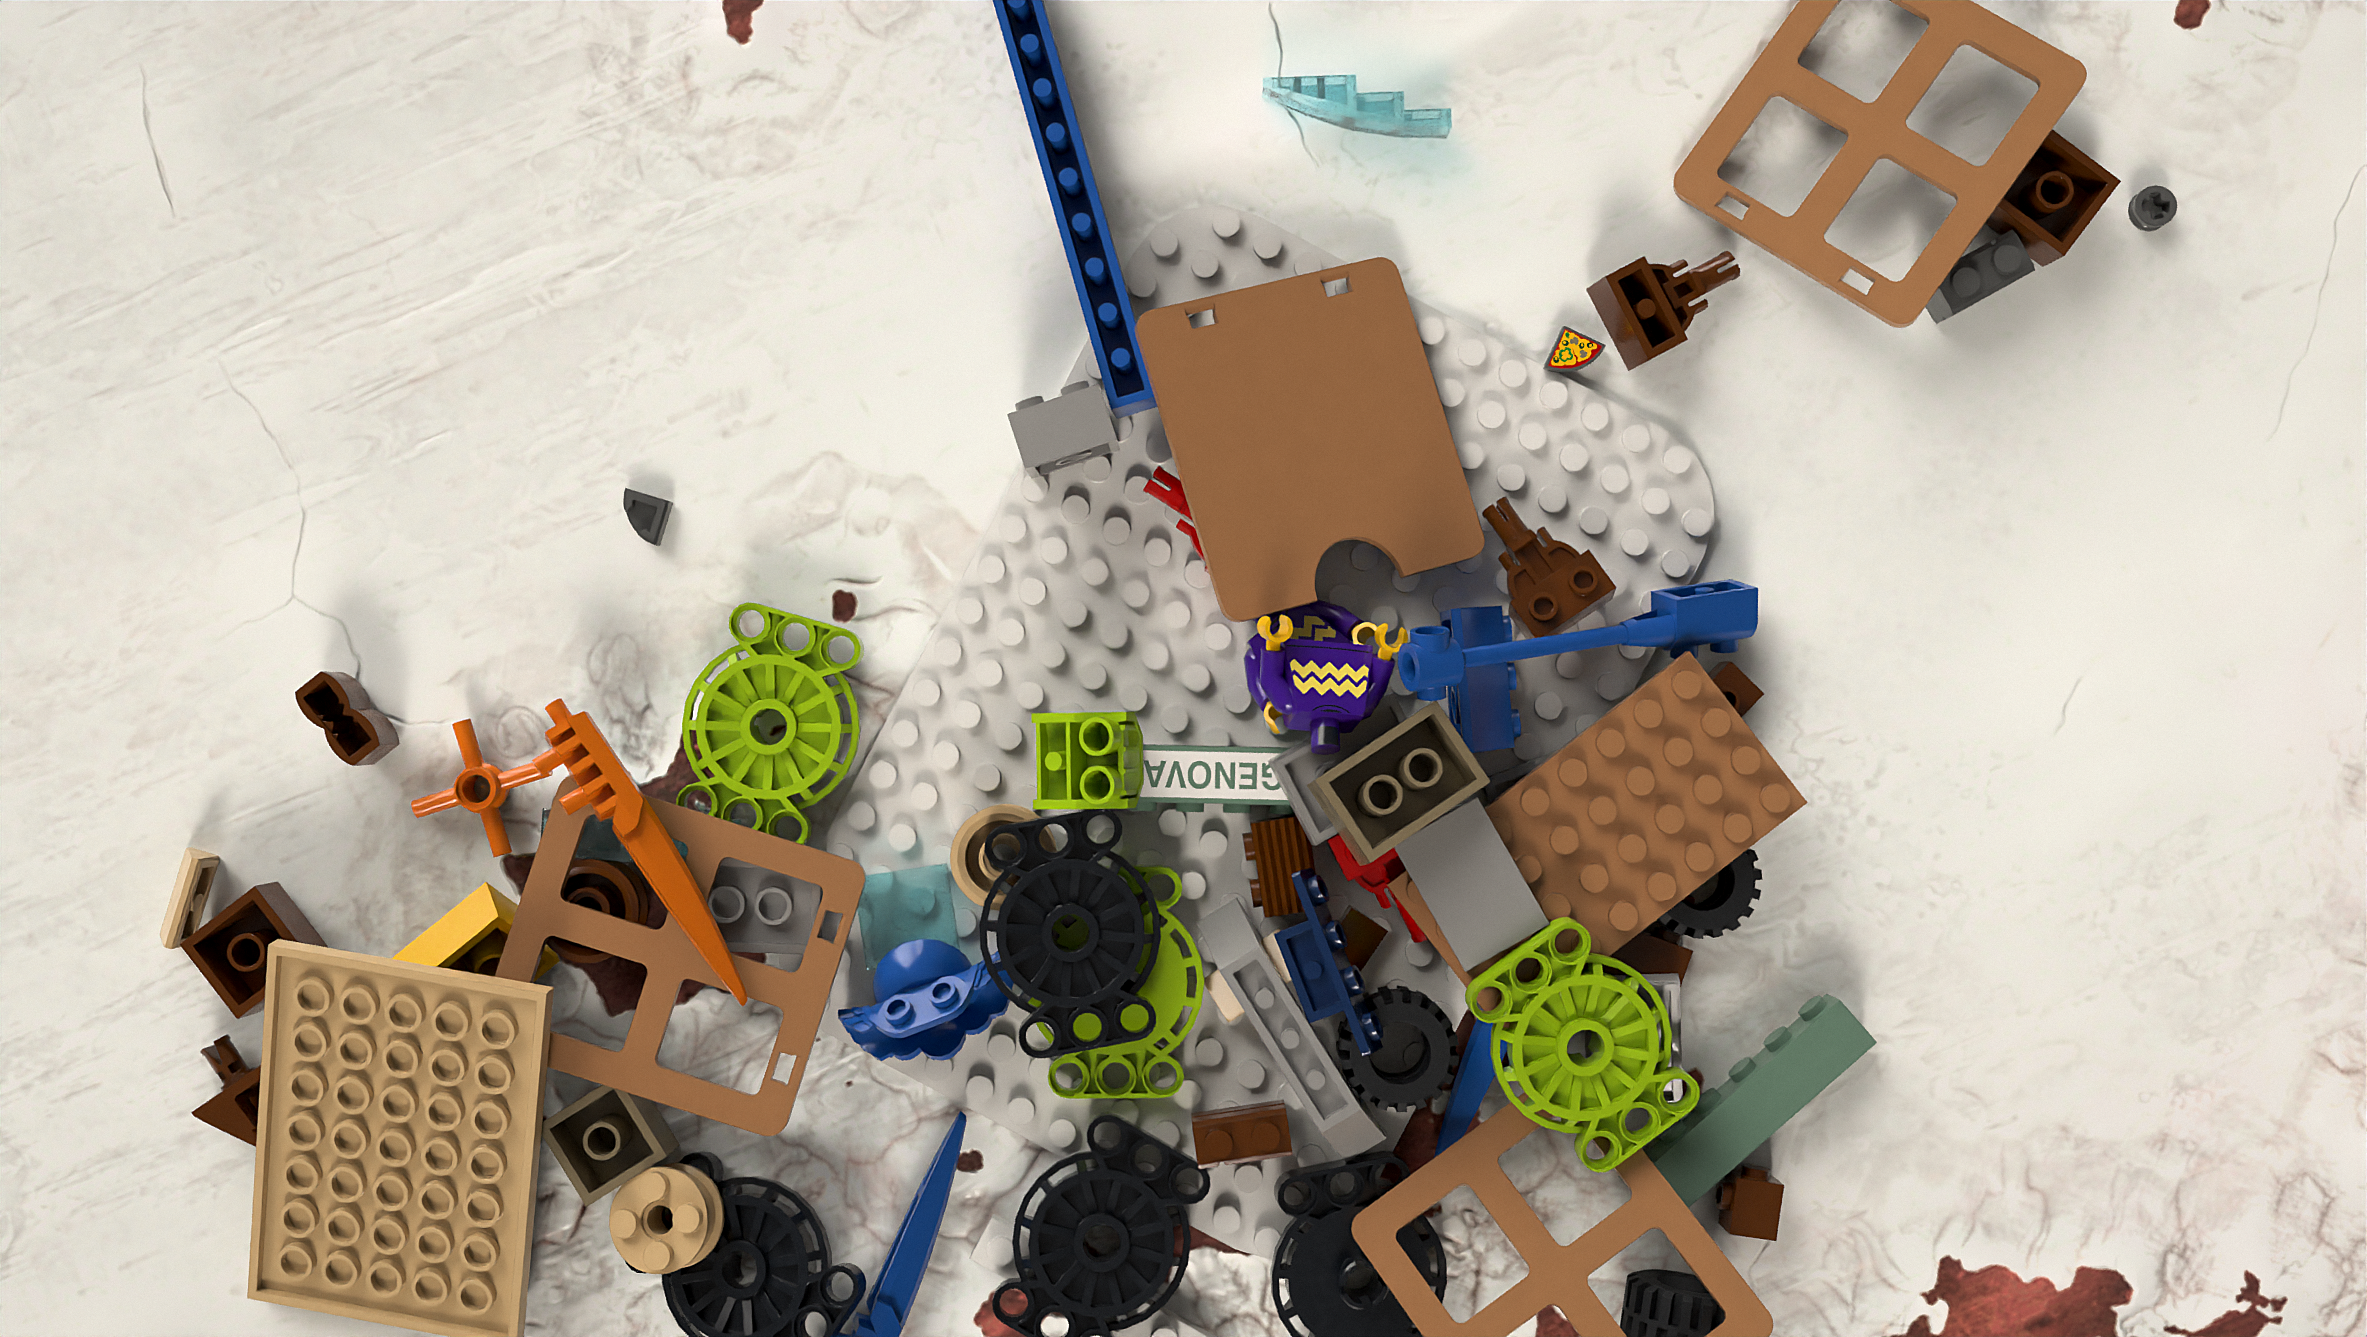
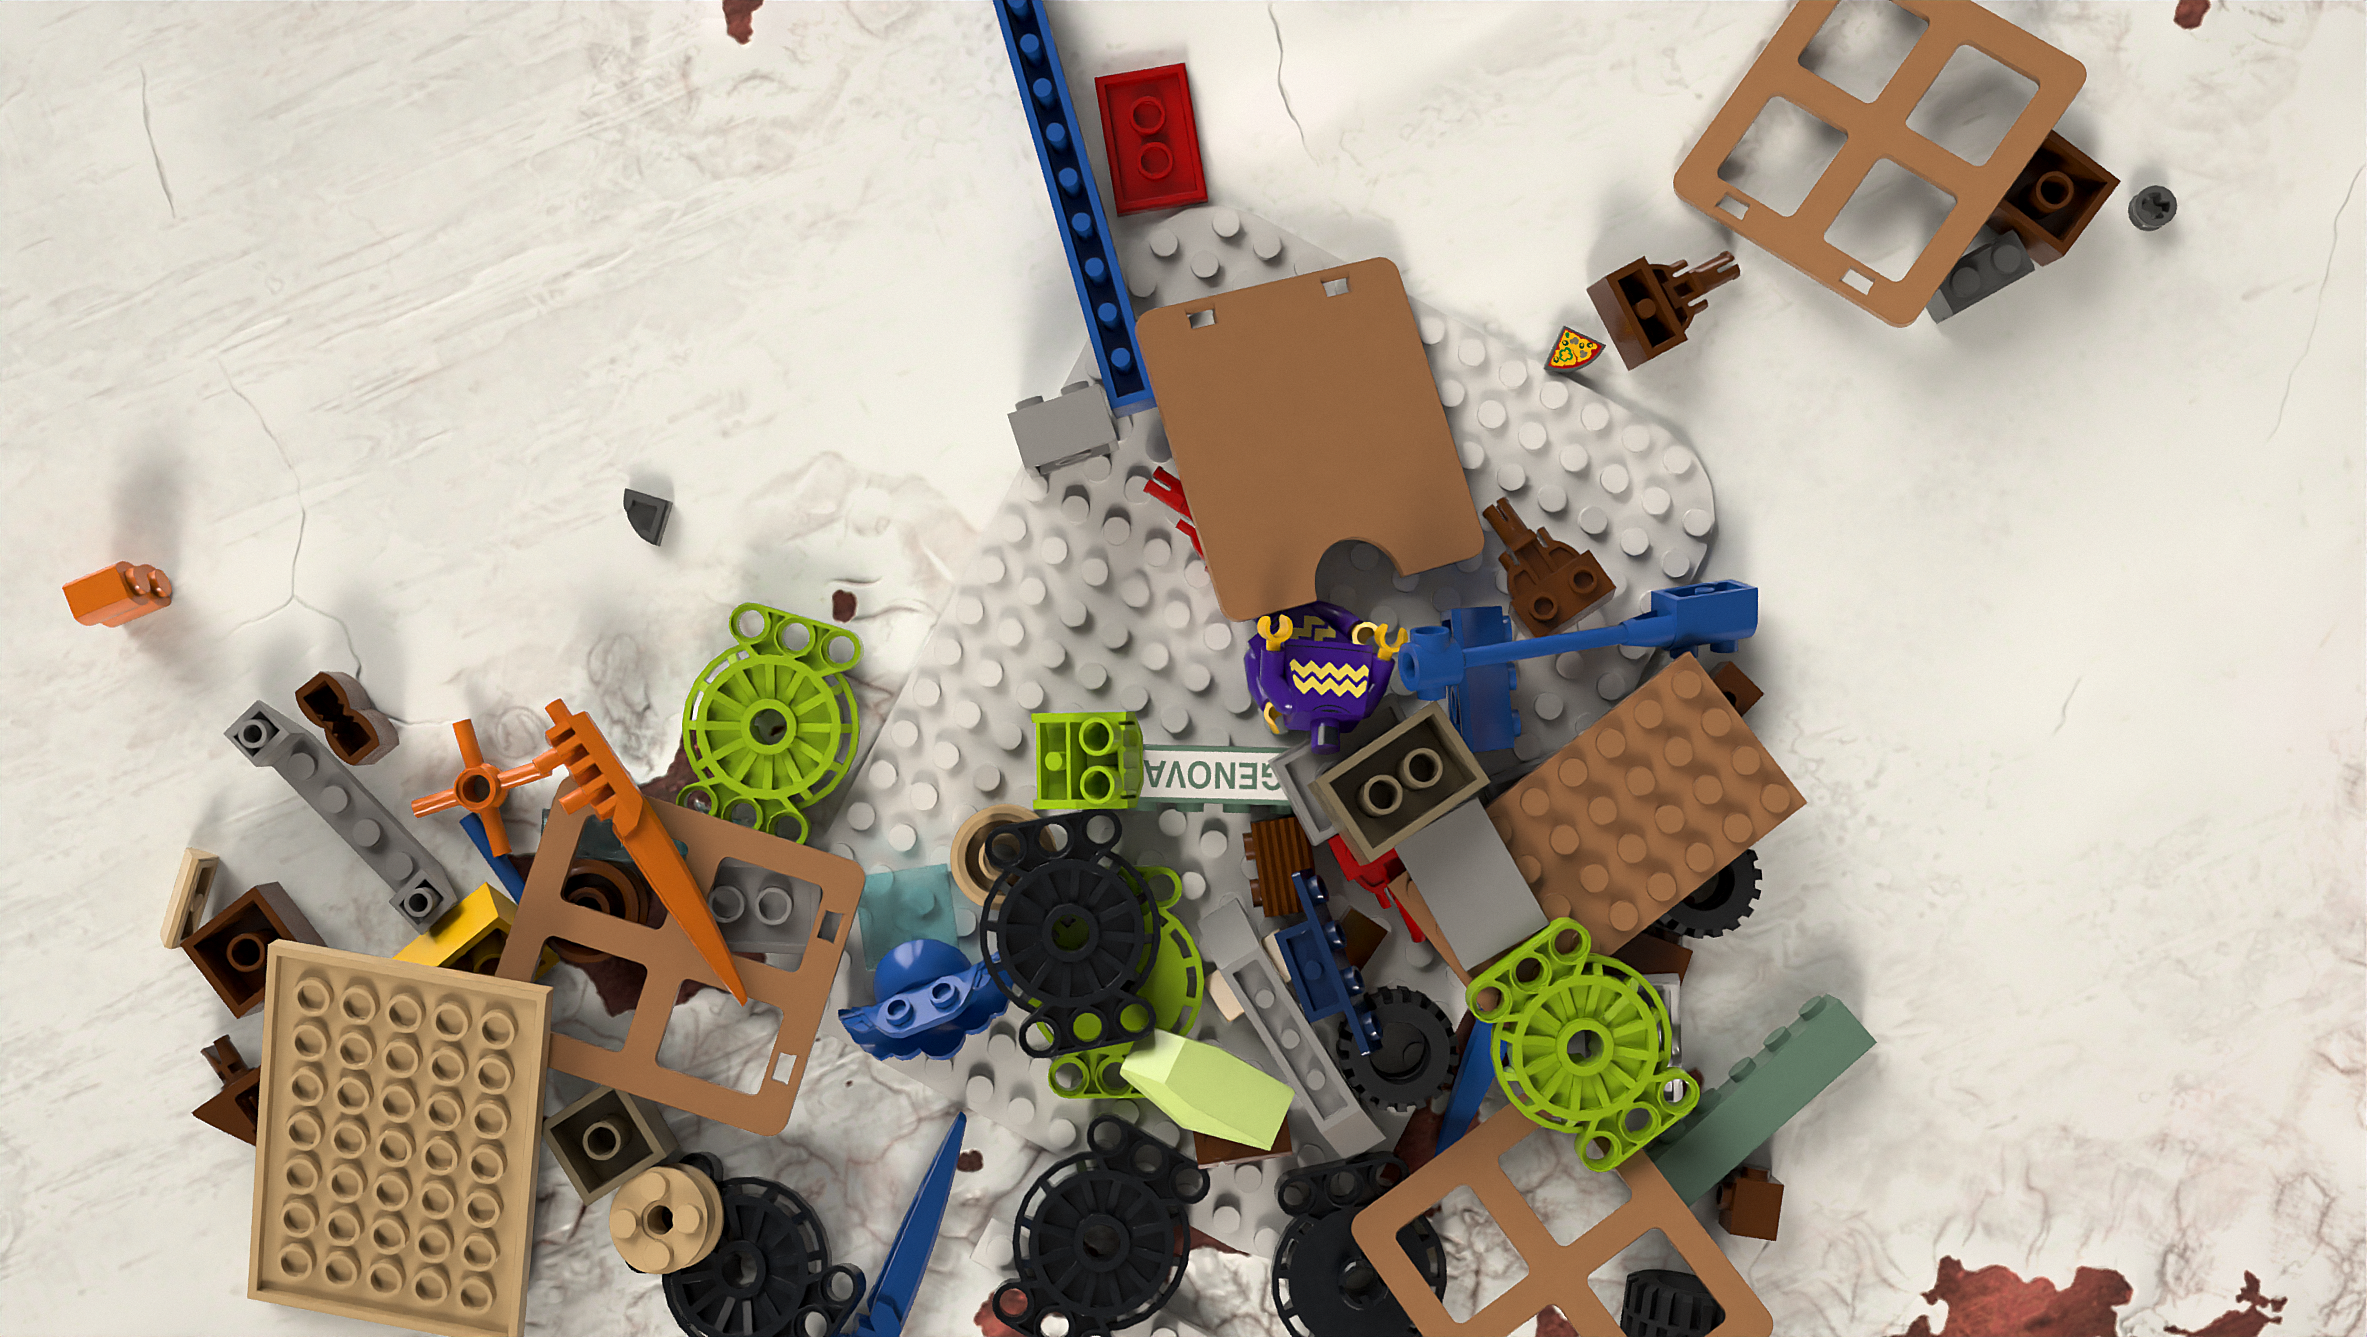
(117, 594): none -> orange brick
(349, 809): none -> light grey slope
(500, 865): none -> blue bar
(1151, 139): none -> red tile
(1208, 1088): none -> yellowish green piece
(1337, 103): clear light blue slope -> none

